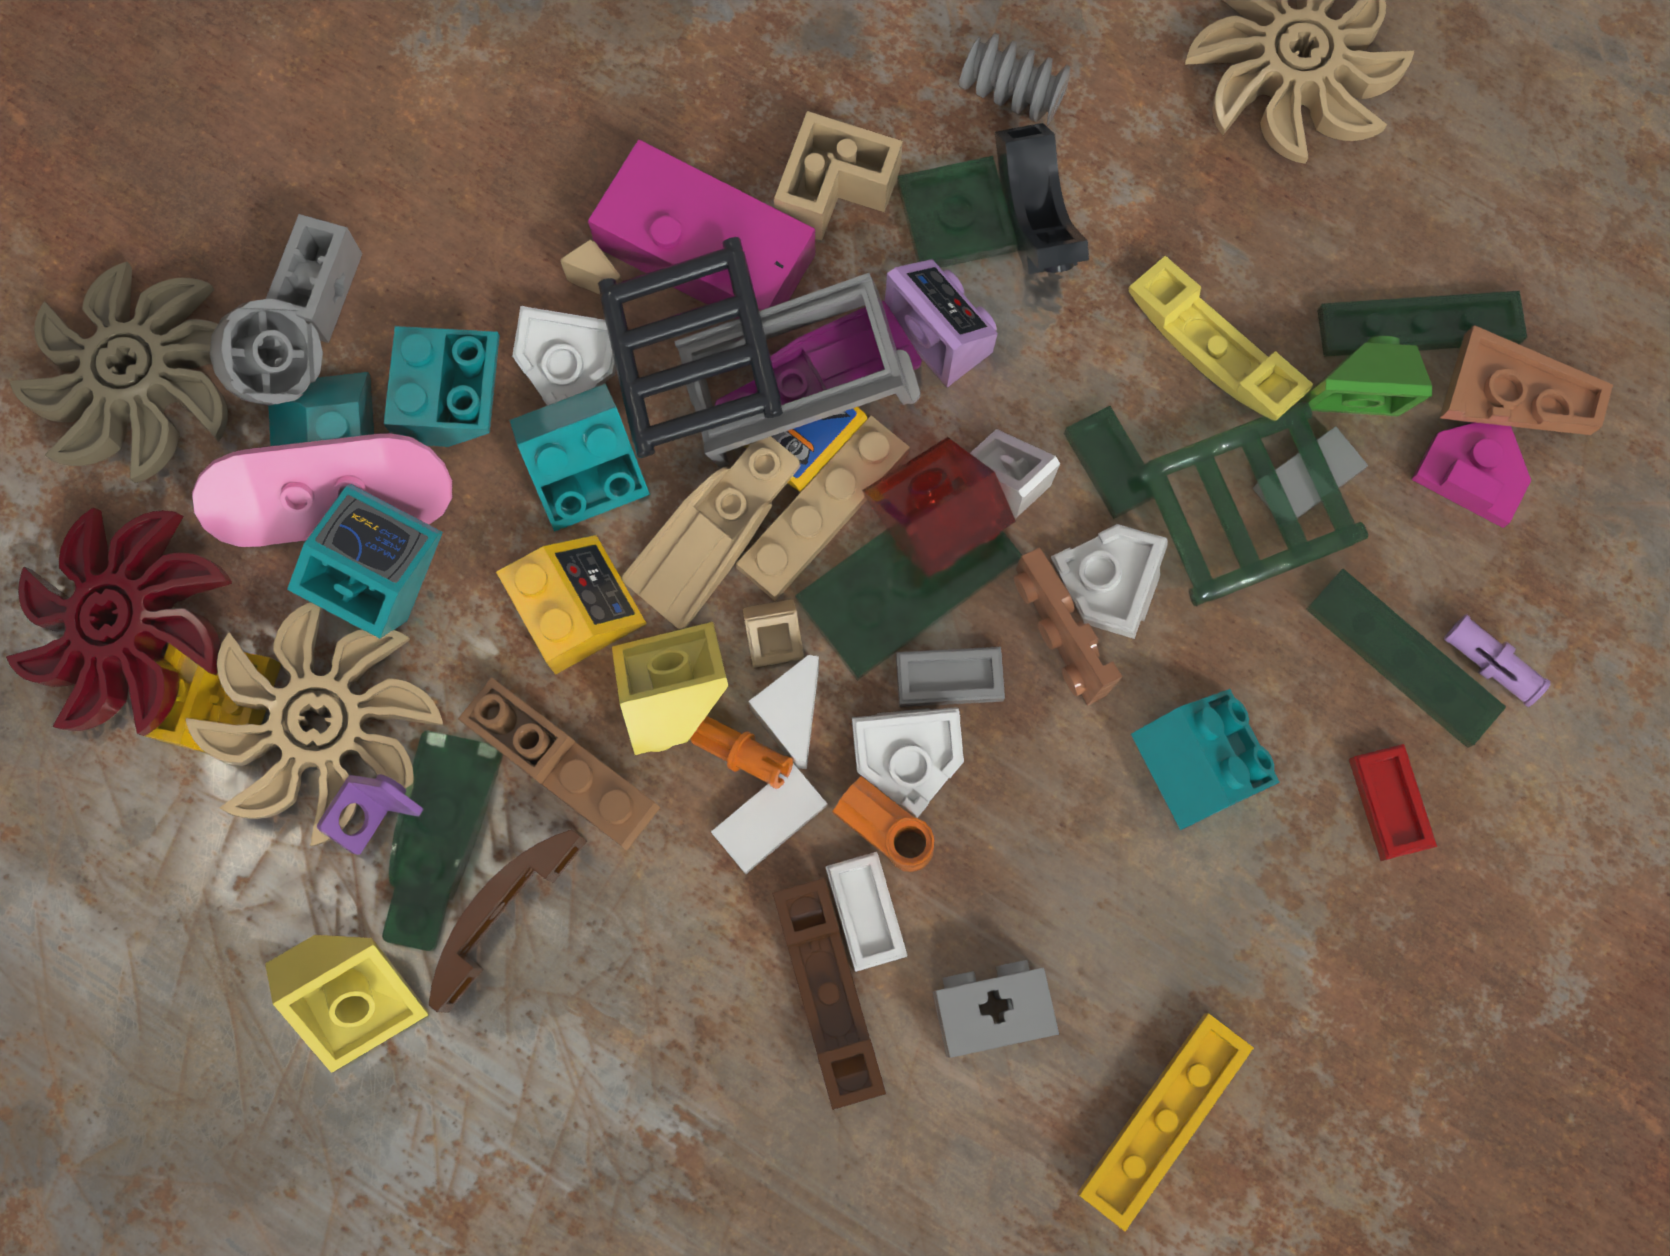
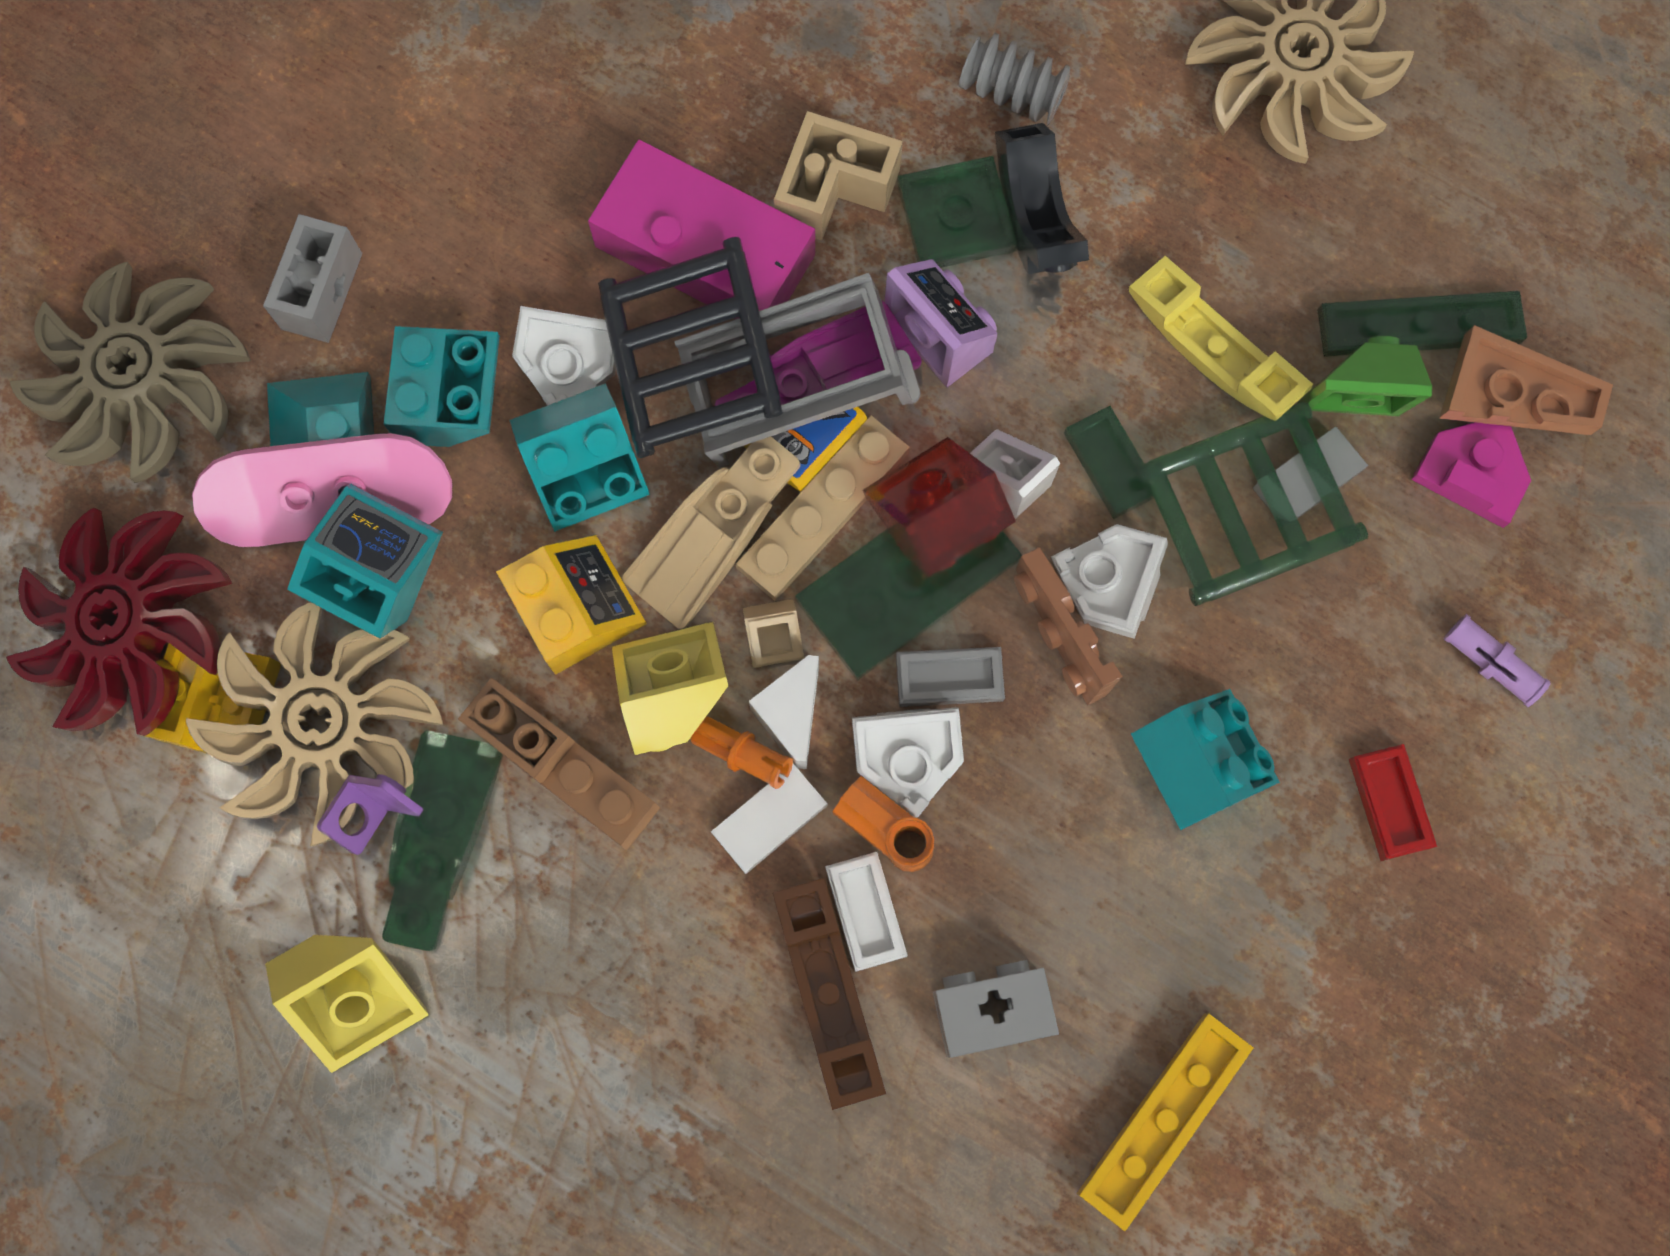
(266, 352): light grey cylinder -> none
(455, 969): reddish brown slope -> none
(588, 266): tan slope -> none
(1406, 658): clear green tile -> none

